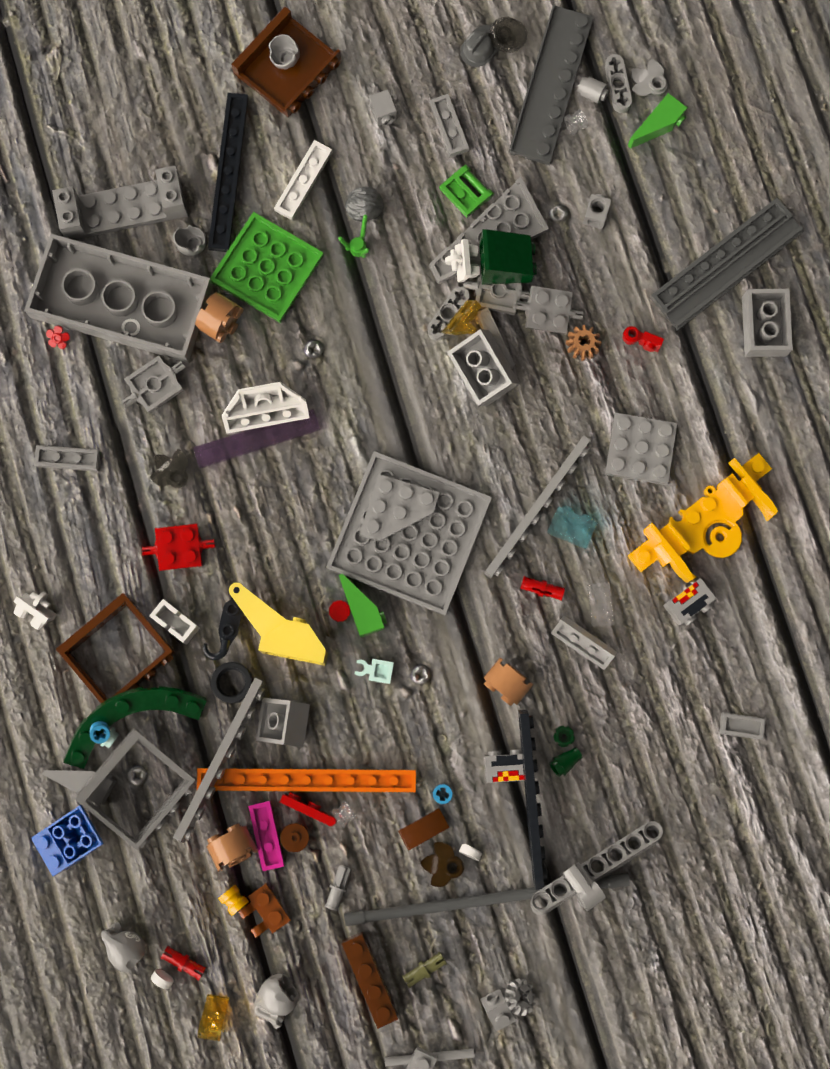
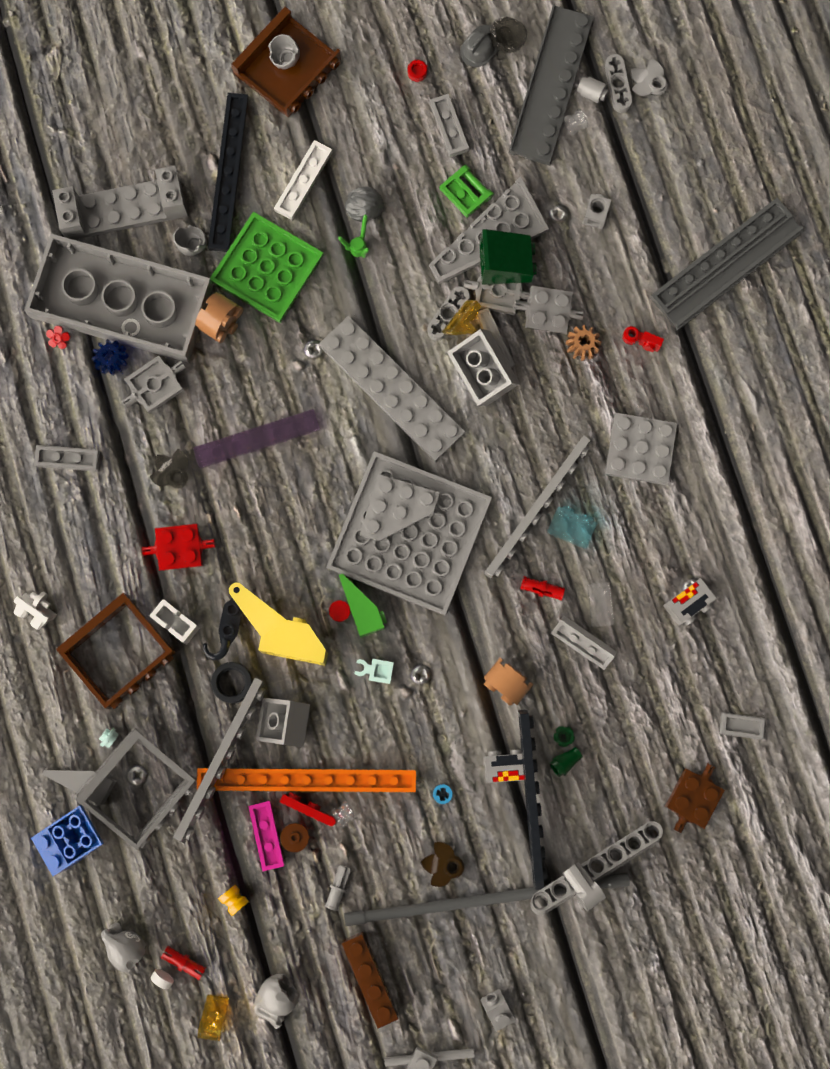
(98, 726): dark azure bush -> none
(103, 354): none -> clear blue gear
(126, 704): dark green plate -> none
(231, 847): medium nougat brick -> none
(263, 407): white wedge -> none
(269, 909): dark orange plate -> none
(383, 108): light grey brick -> none
(391, 389): none -> light grey plate
(417, 70): none -> red tile
(423, 829): reddish brown slope -> none
(424, 970): olive pin -> none
(460, 260): white hips -> none
(470, 852): white tile -> none
(512, 996): light grey gear -> none
(661, 121): bright green slope -> none
(694, 798): none -> reddish brown plate
(719, 506): yellow piece -> none
(767, 323): light grey brick -> none

